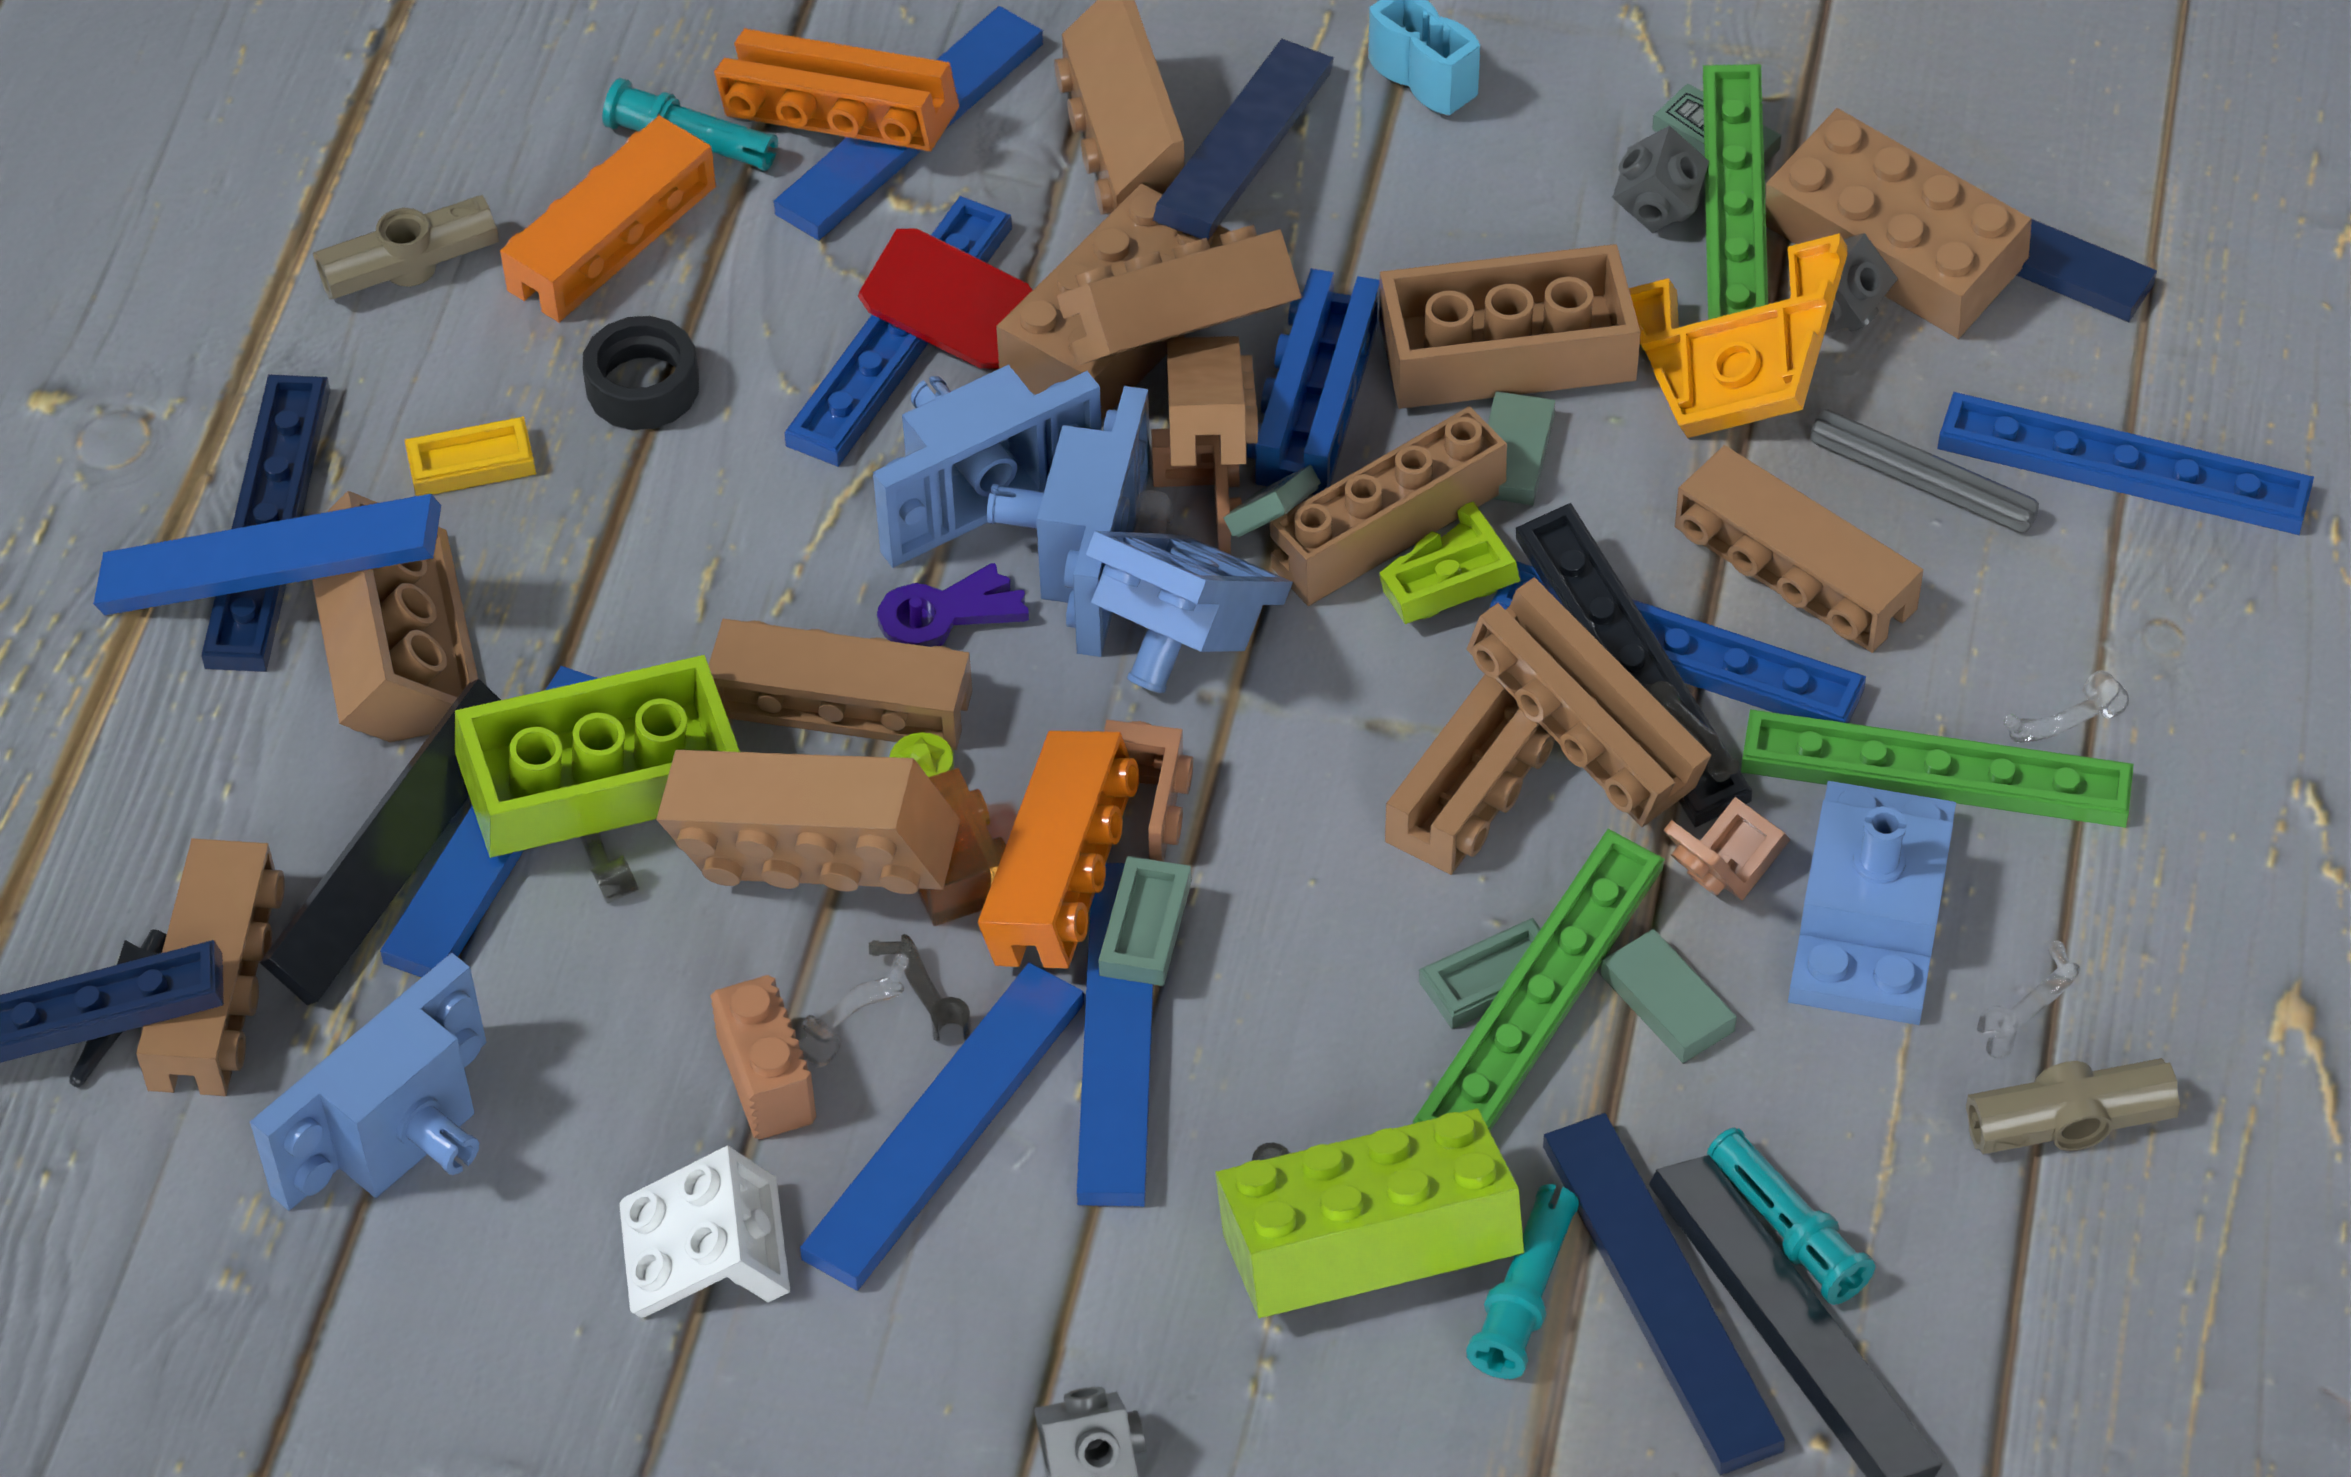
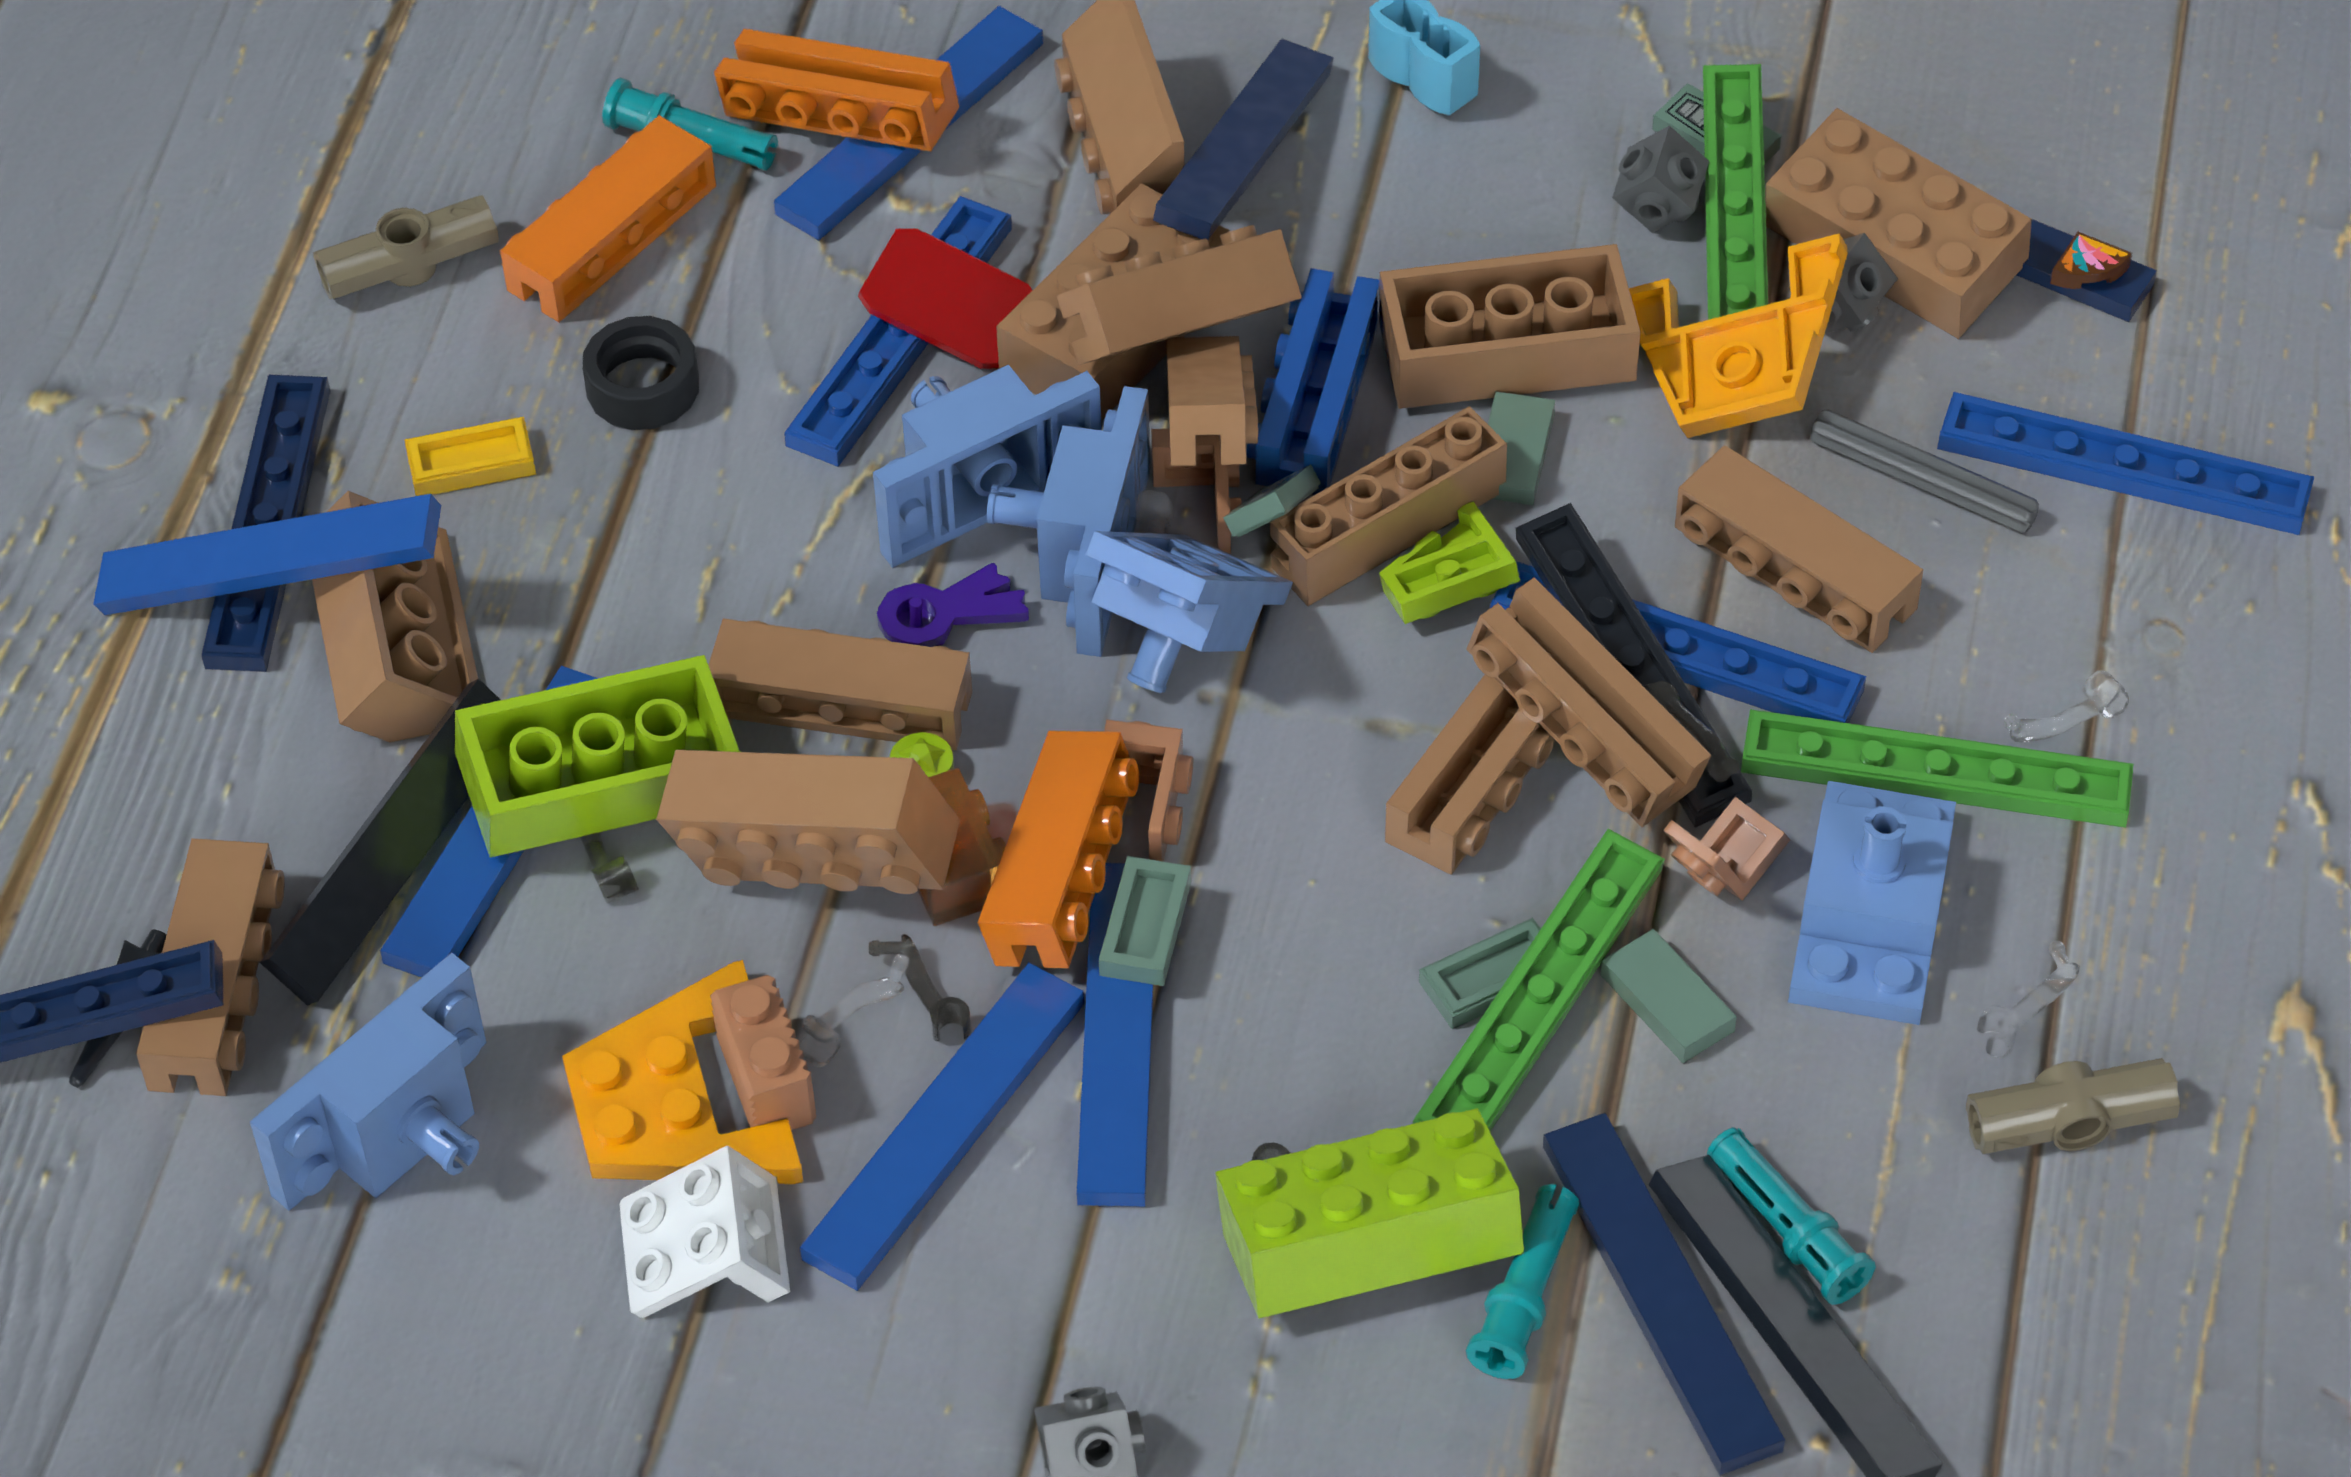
(647, 1100): none -> light orange wing
(2089, 262): none -> tile

